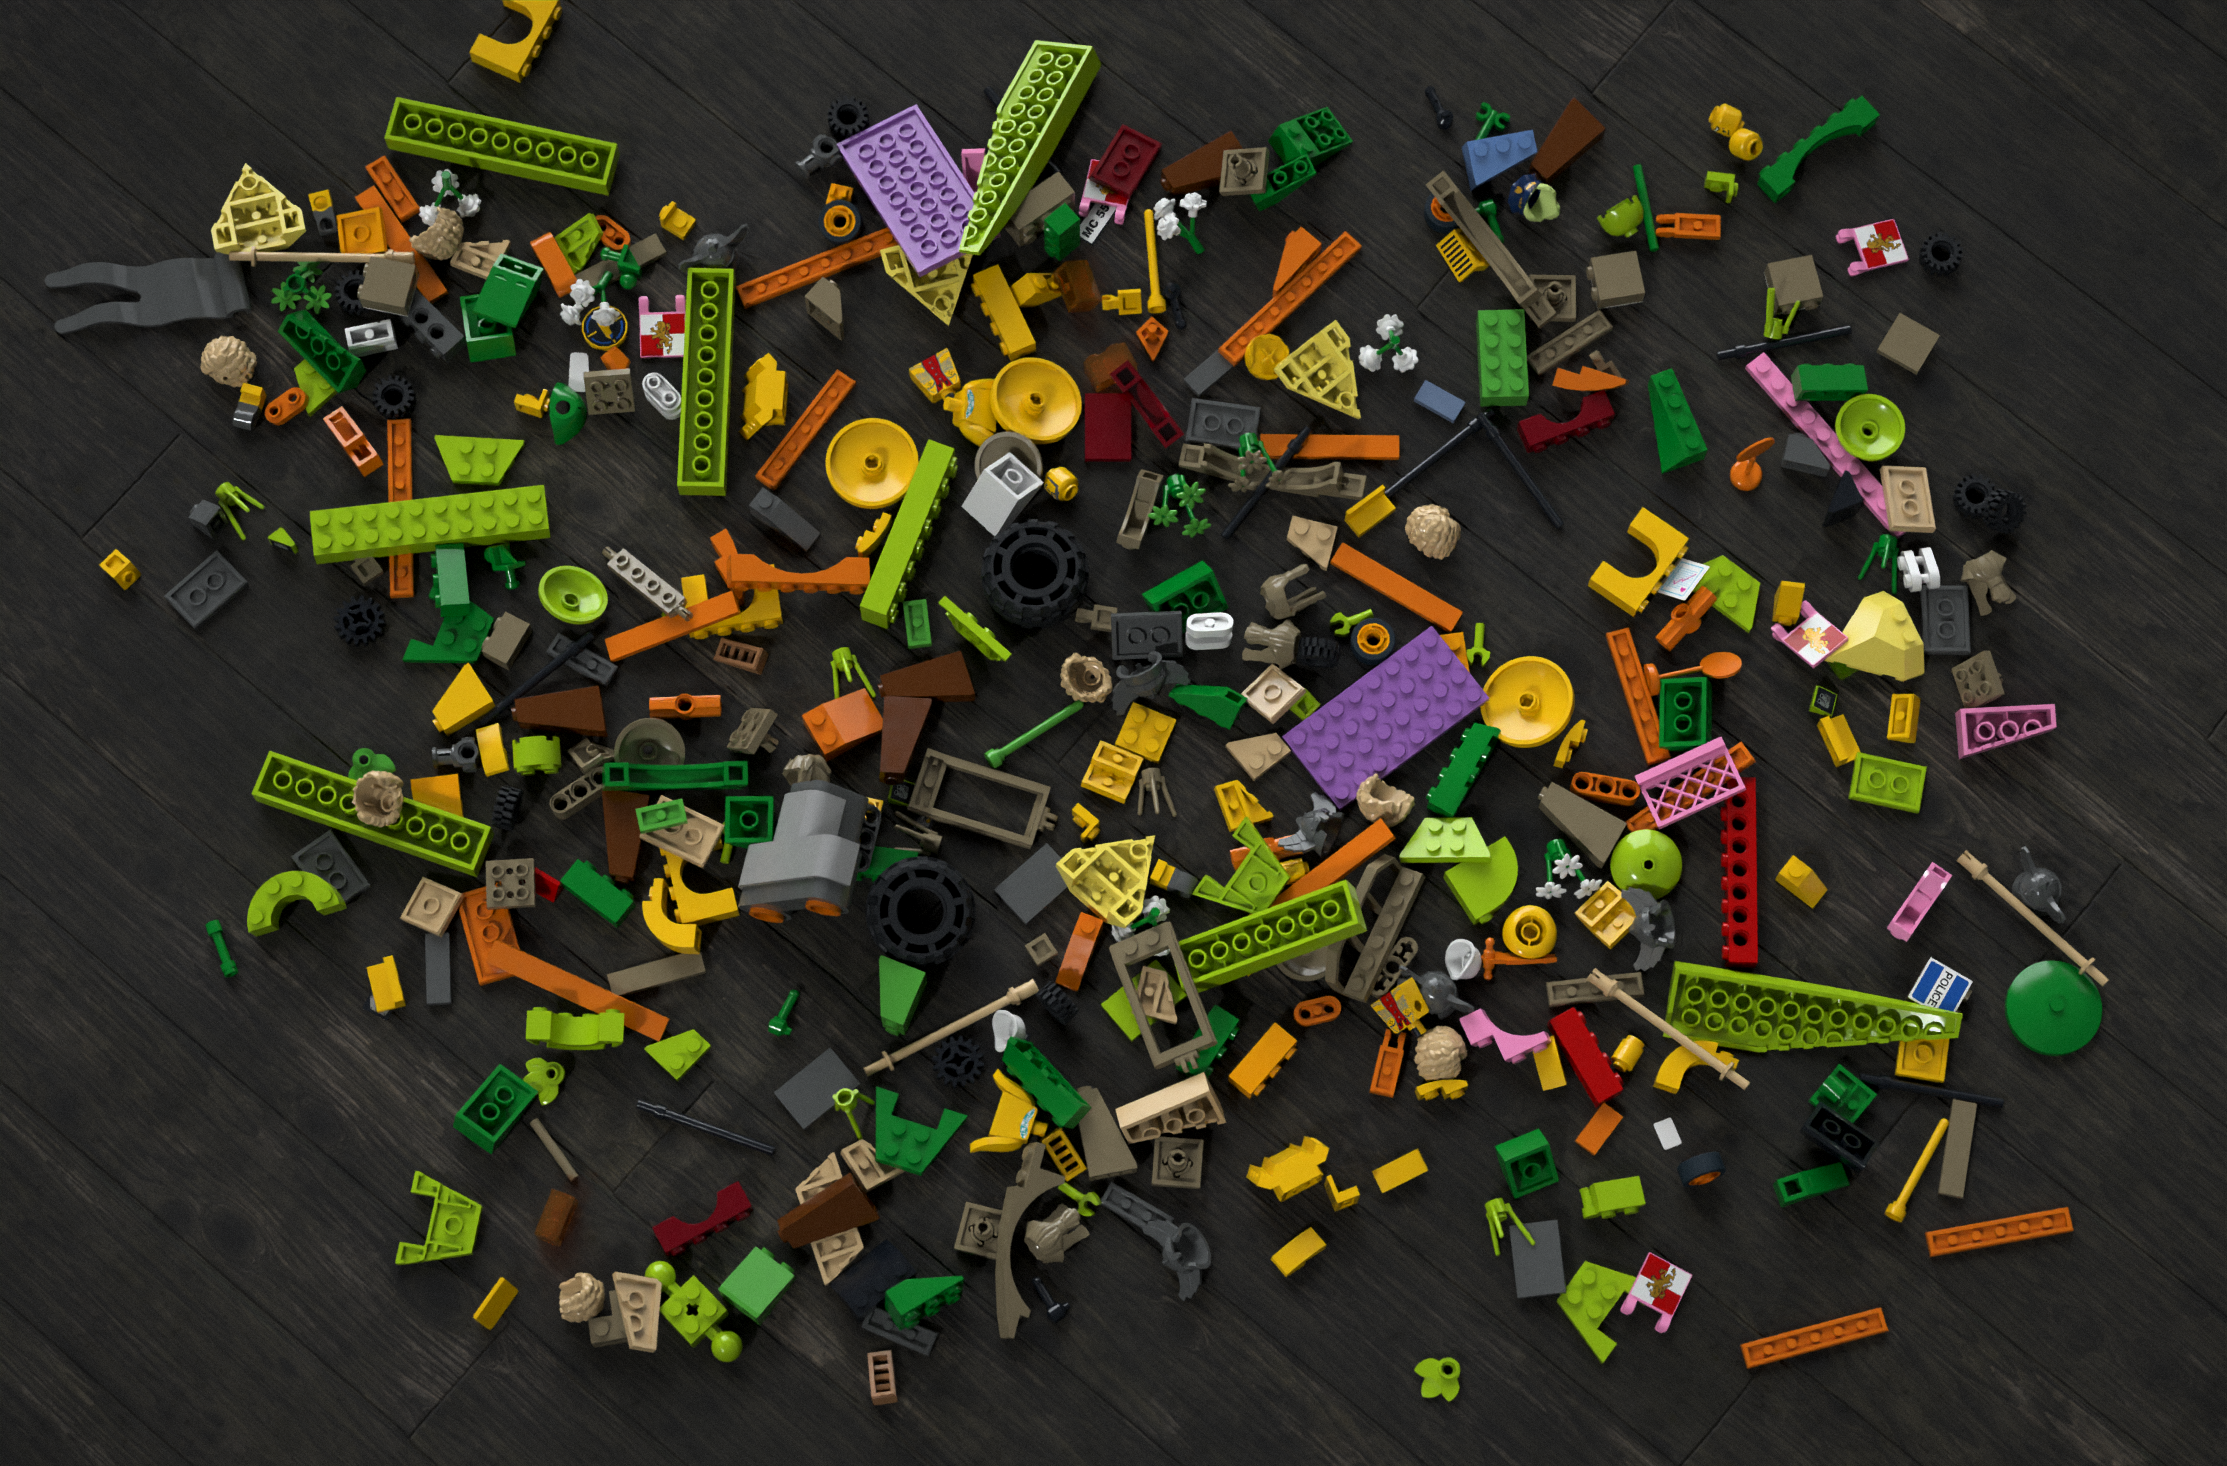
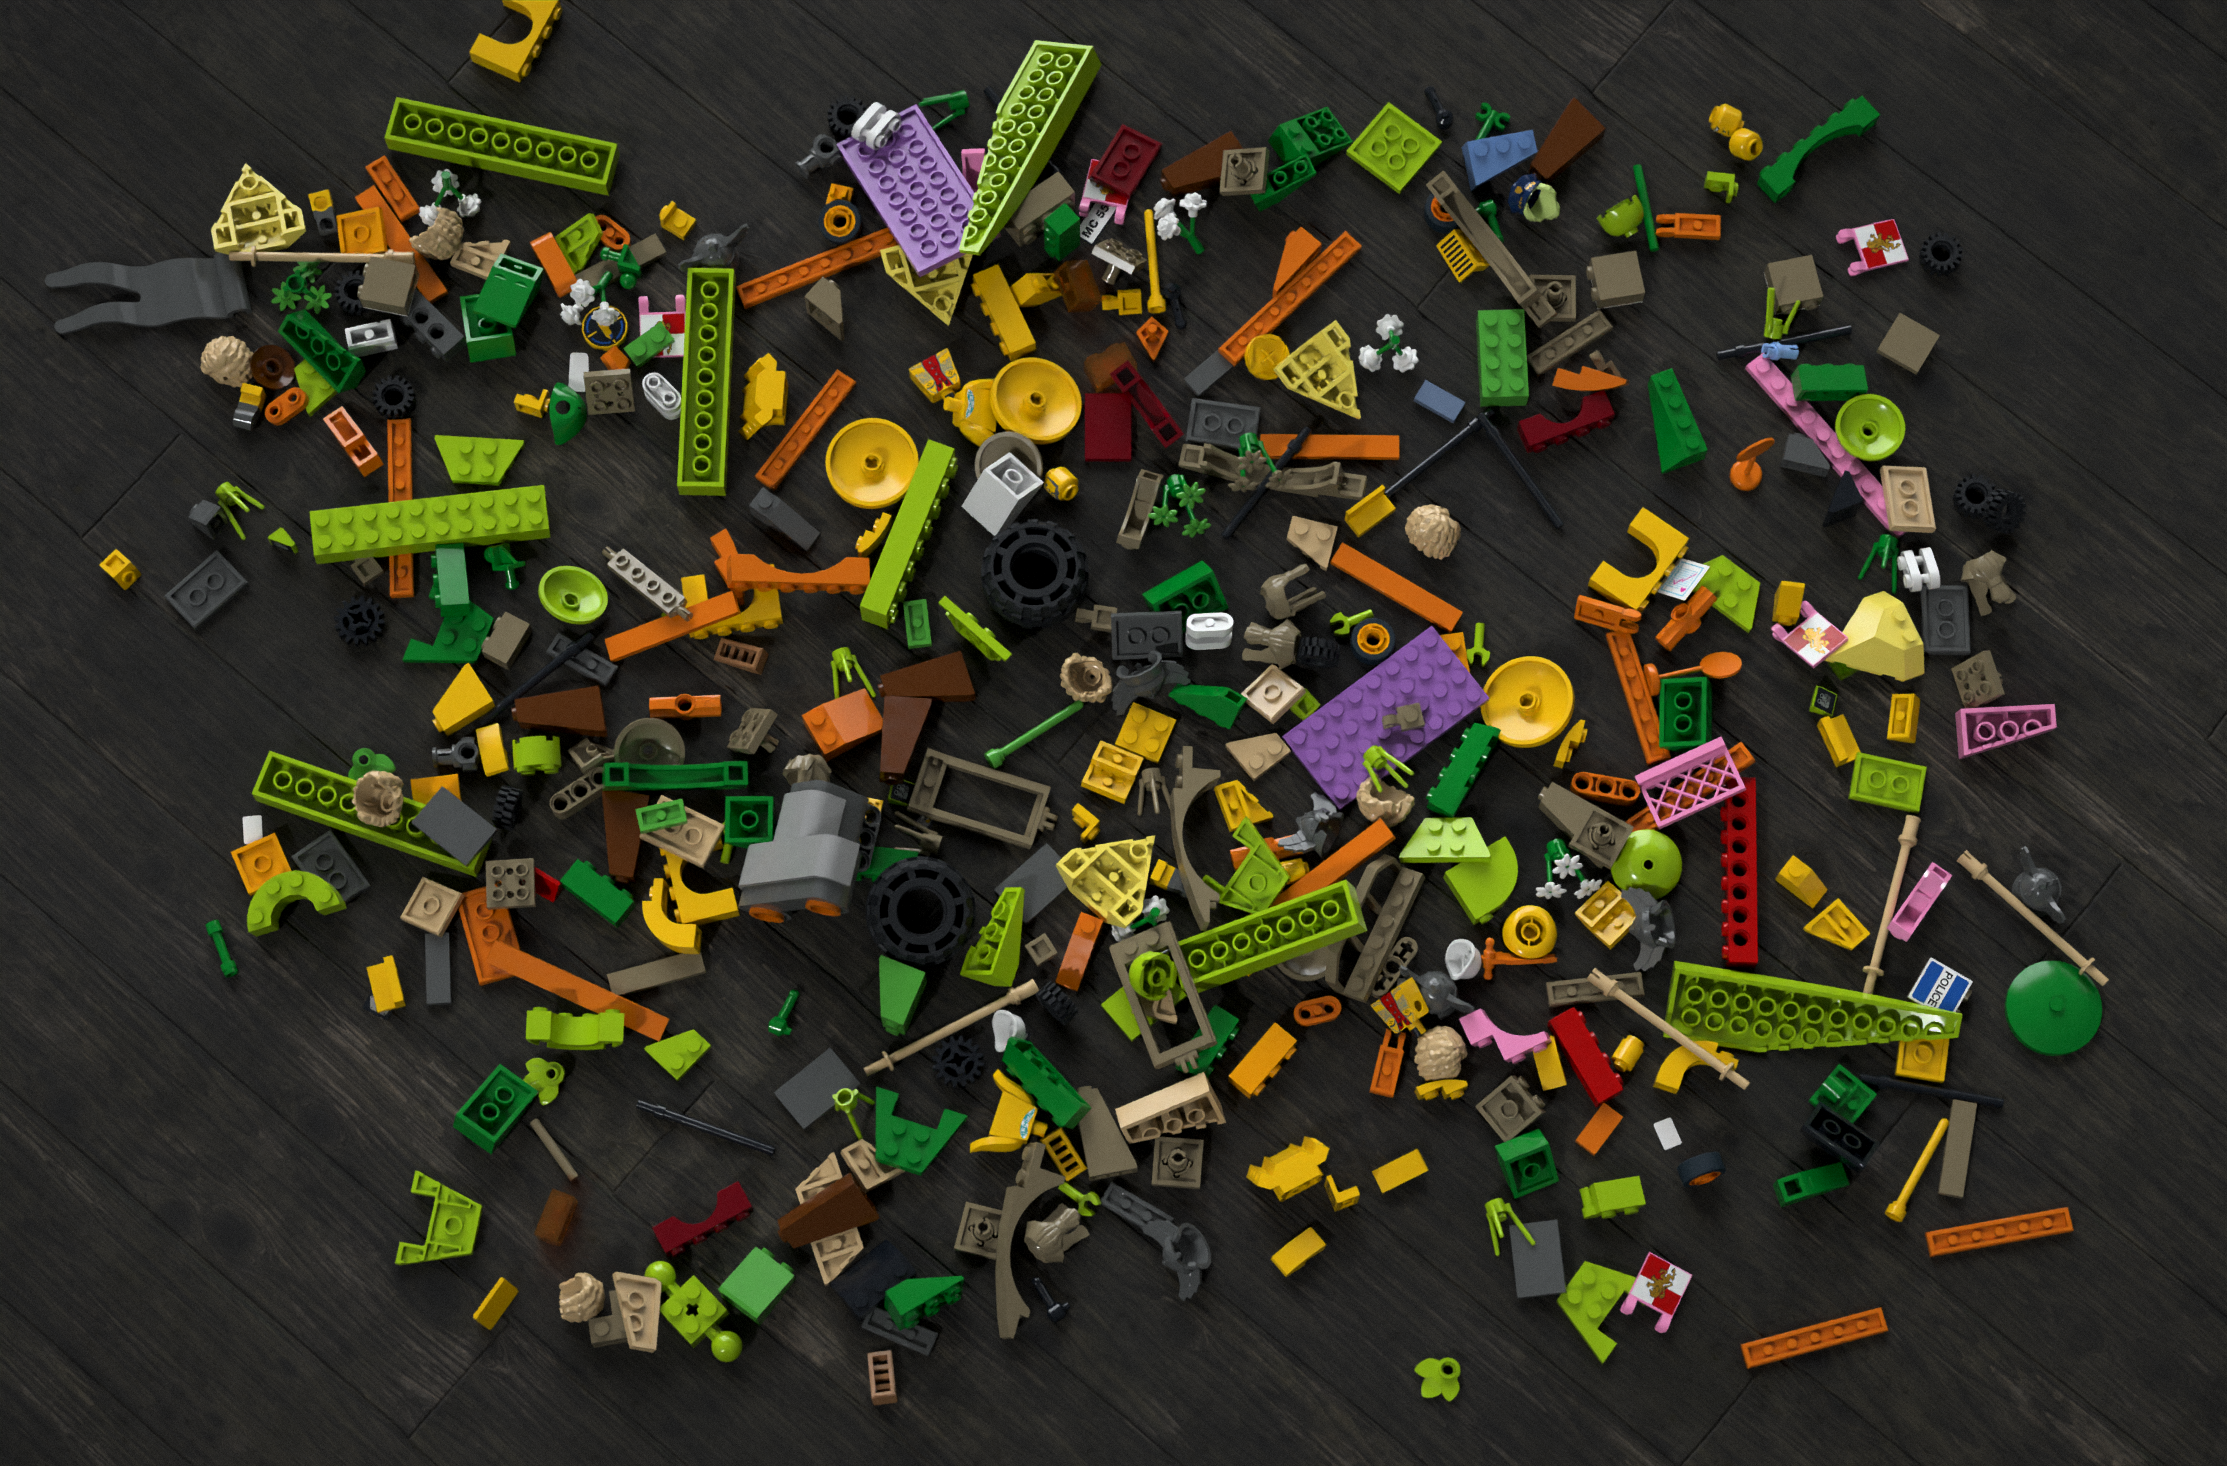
(252, 828): none -> white sticker
(260, 862): none -> light orange plate
(278, 360): none -> reddish brown dish
(454, 826): none -> dark grey tile
(649, 344): none -> bright green plate
(876, 126): none -> white brick
(955, 100): none -> green plant
(998, 949): none -> lime wedge
(1118, 259): none -> dark tan plate
(1152, 975): none -> lime cylinder
(1188, 788): none -> dark tan slope
(1377, 758): none -> lime plant
(1394, 148): none -> lime plate
(1407, 717): none -> dark tan plate
(1511, 1108): none -> dark tan plate
(1605, 828): none -> dark tan plate
(1607, 615): none -> orange hinge
(1776, 351): none -> light blue pin
(1838, 926): none -> yellow wing
(1907, 841): none -> tan bar

